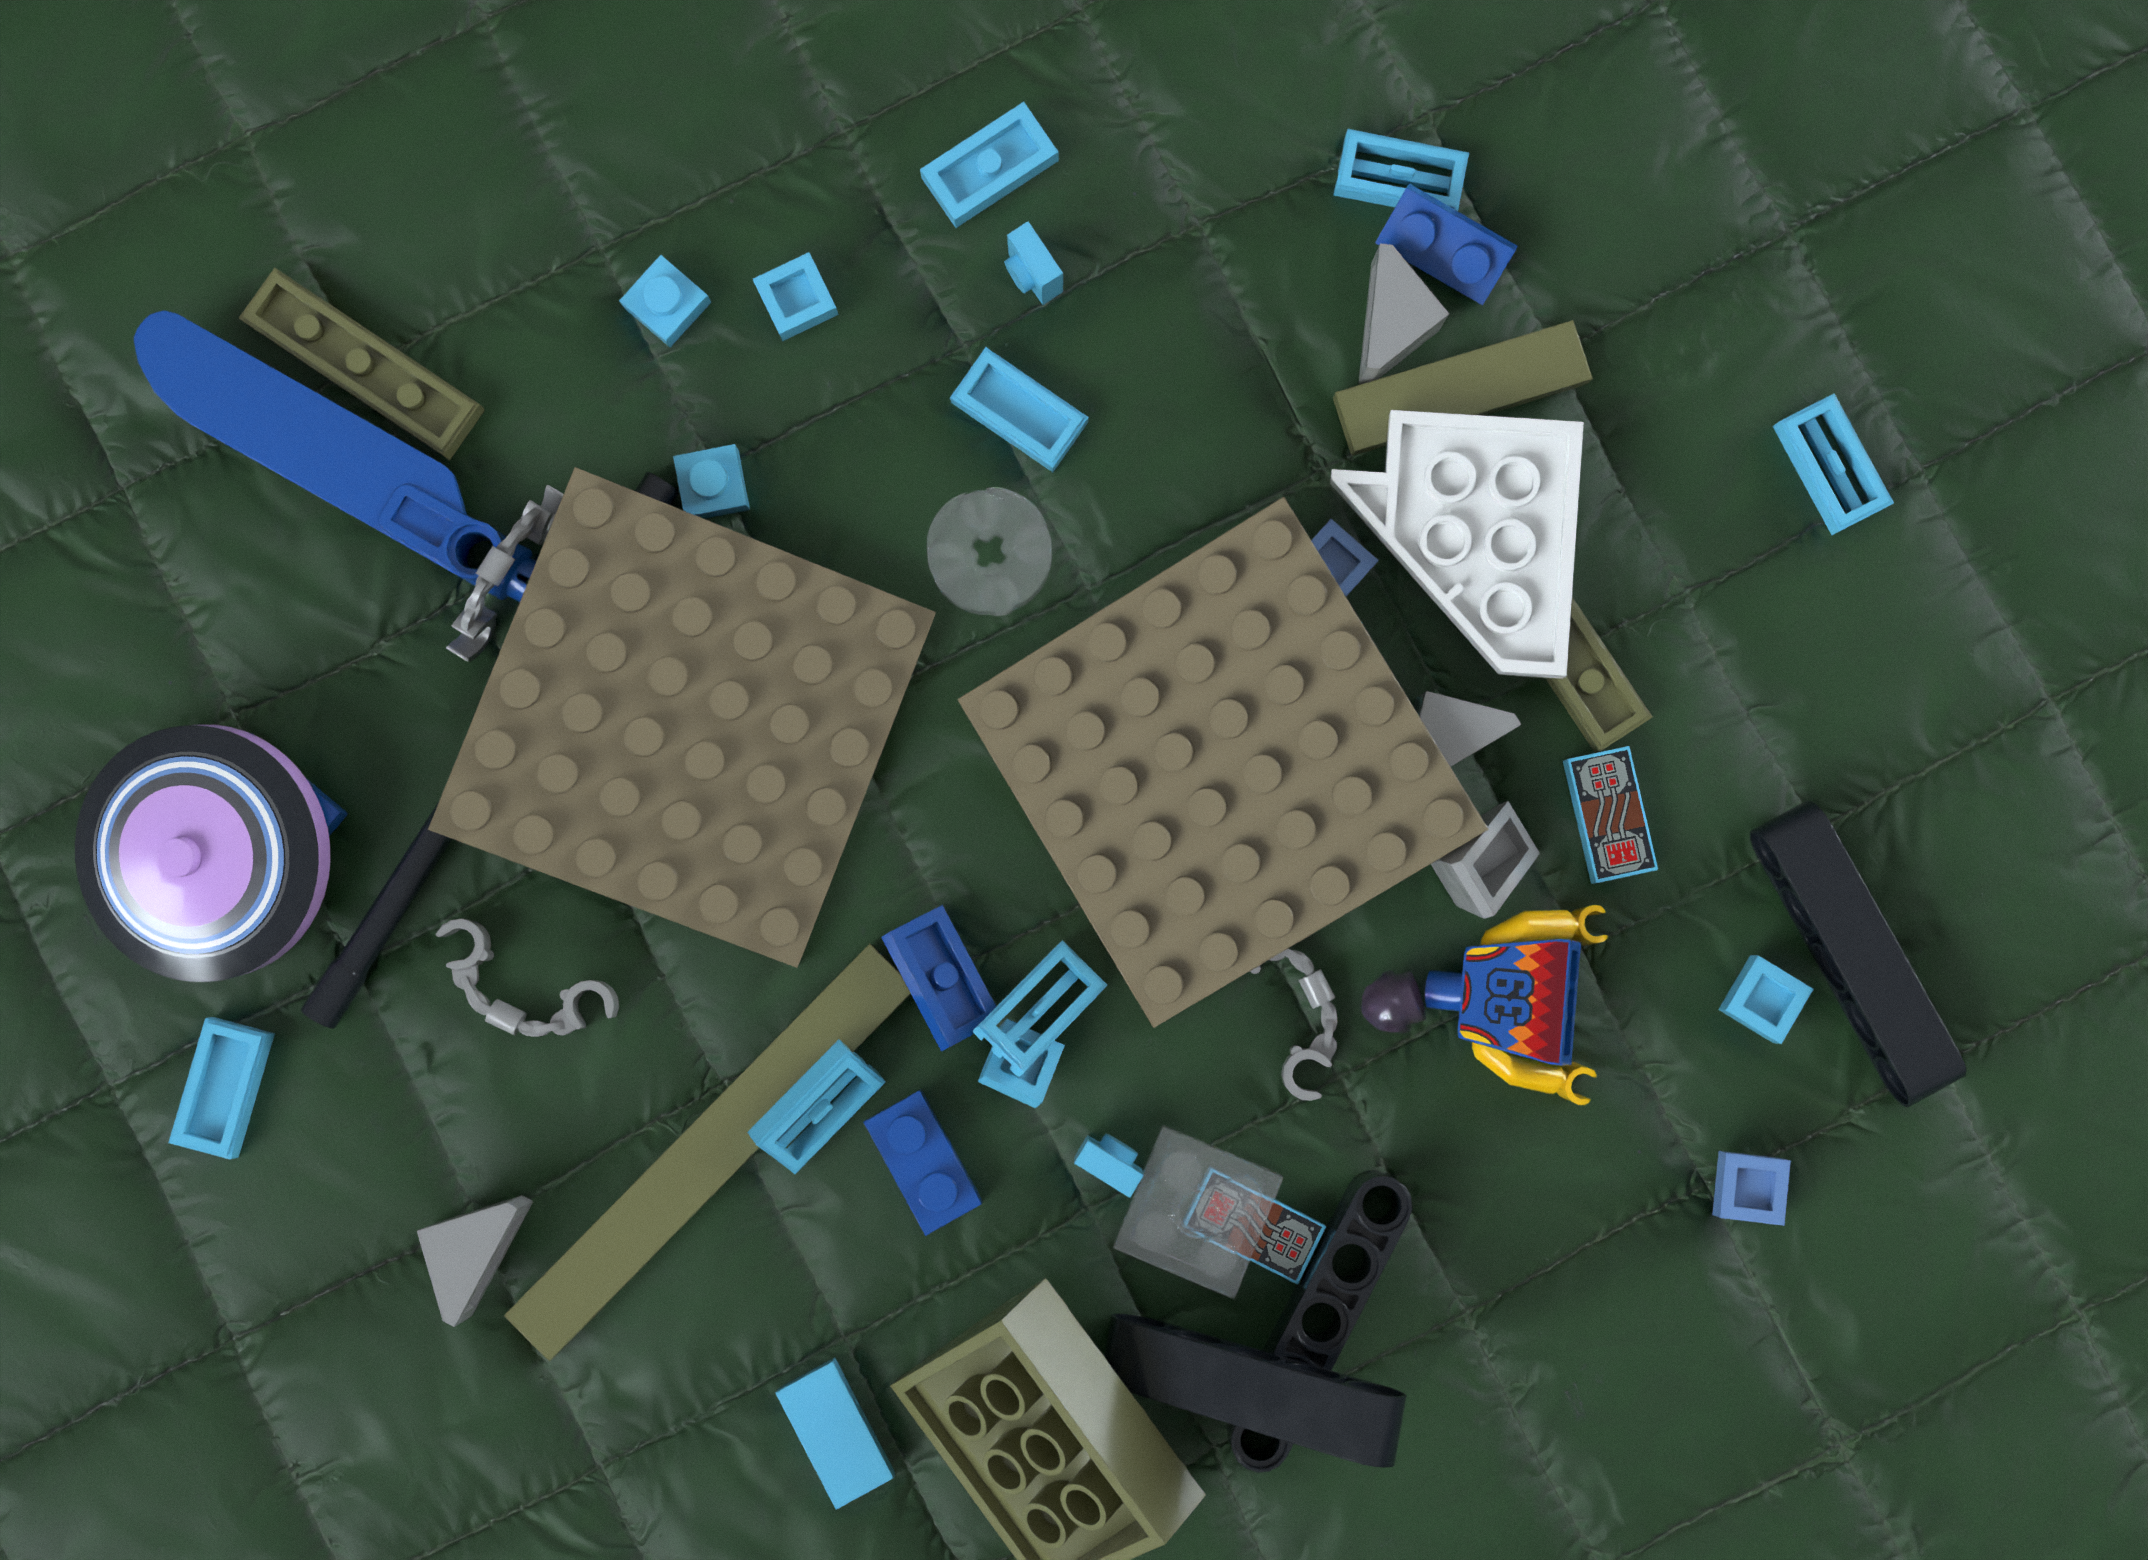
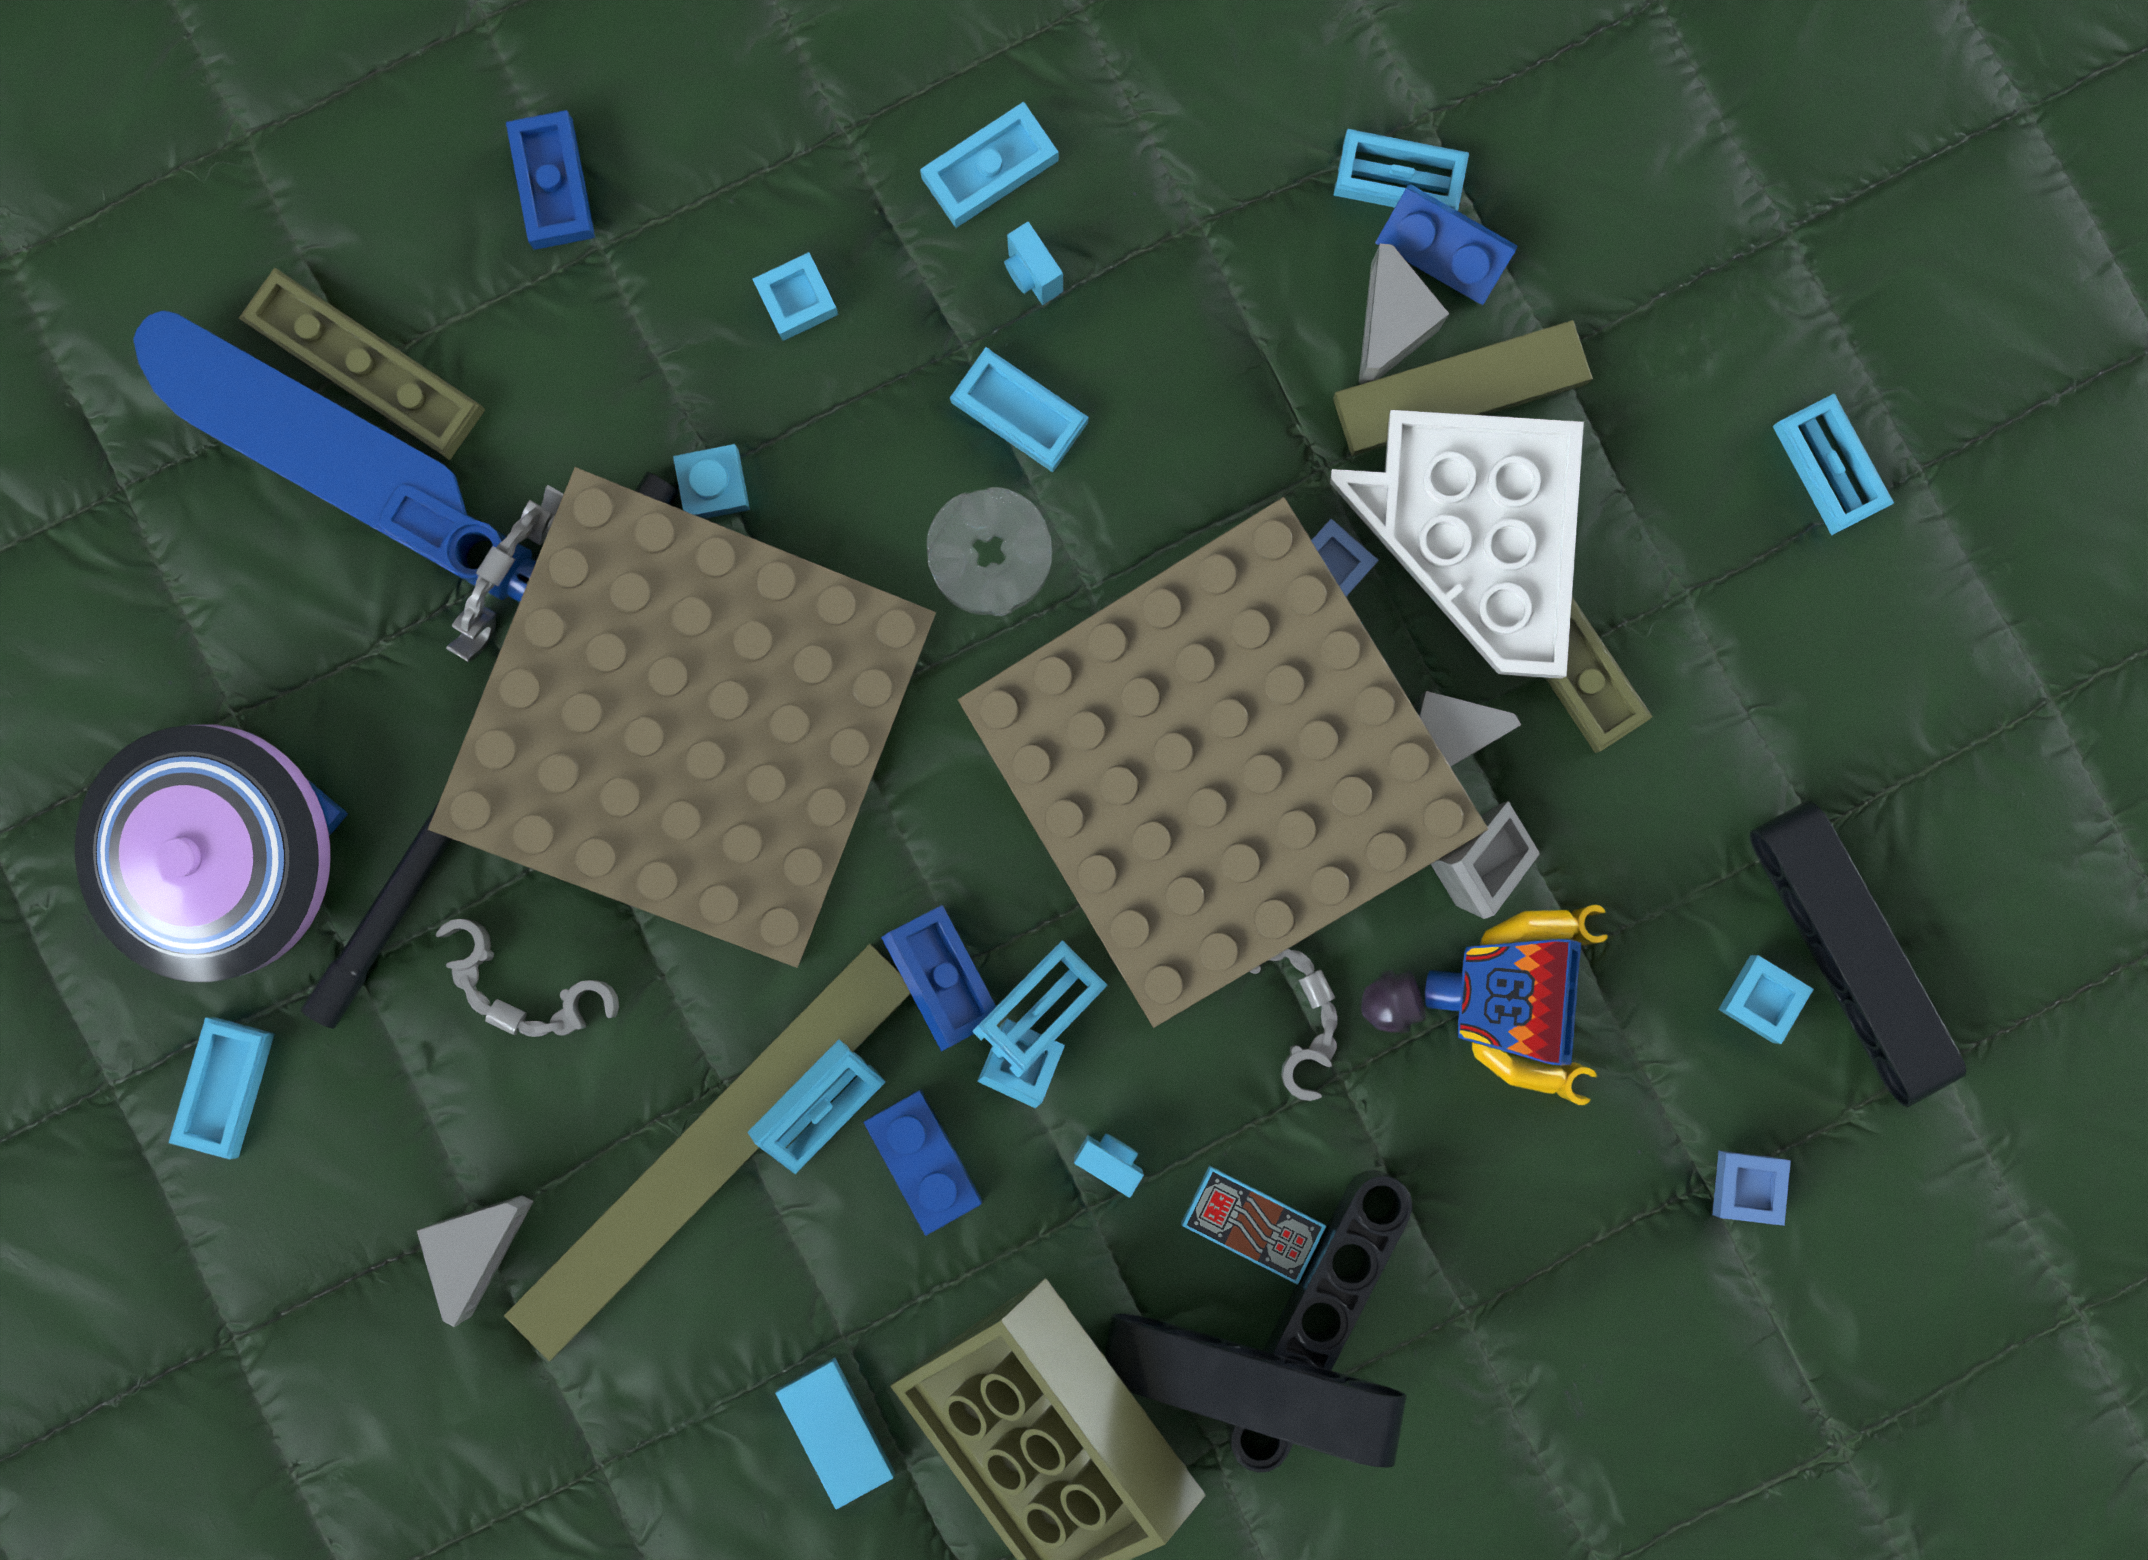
(550, 180): none -> blue plate
(665, 301): medium azure plate -> none
(1198, 1211): clear plate -> none
(1610, 815): tile -> none

